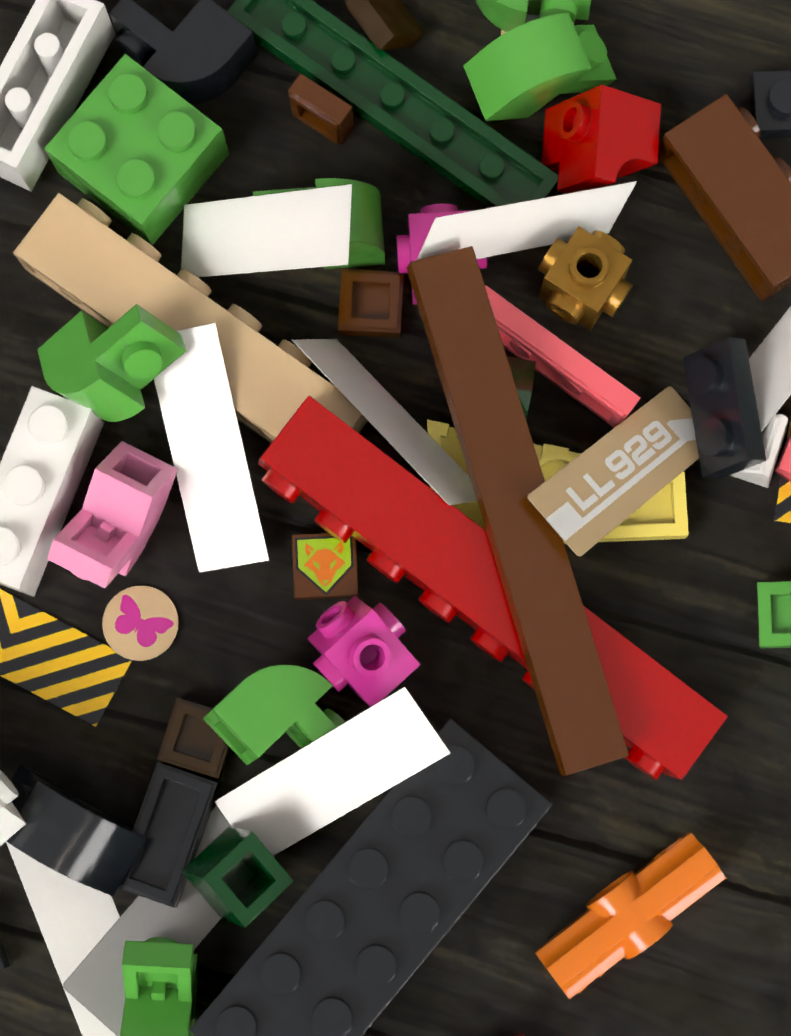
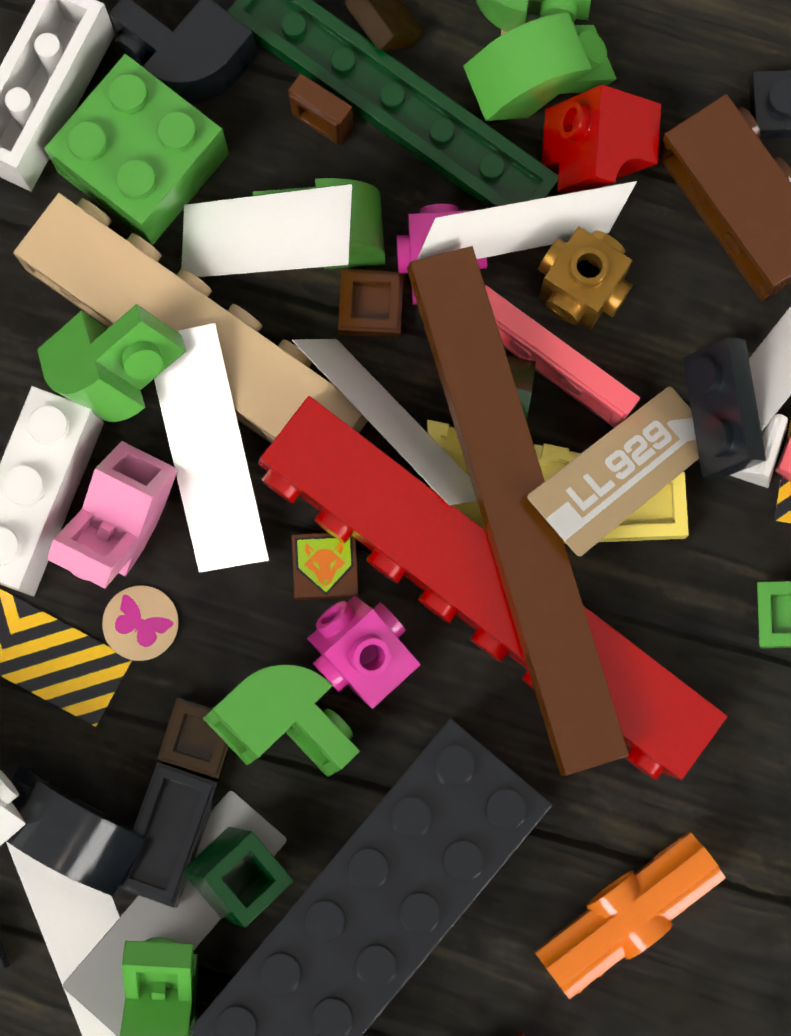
(335, 773): white sticker -> none

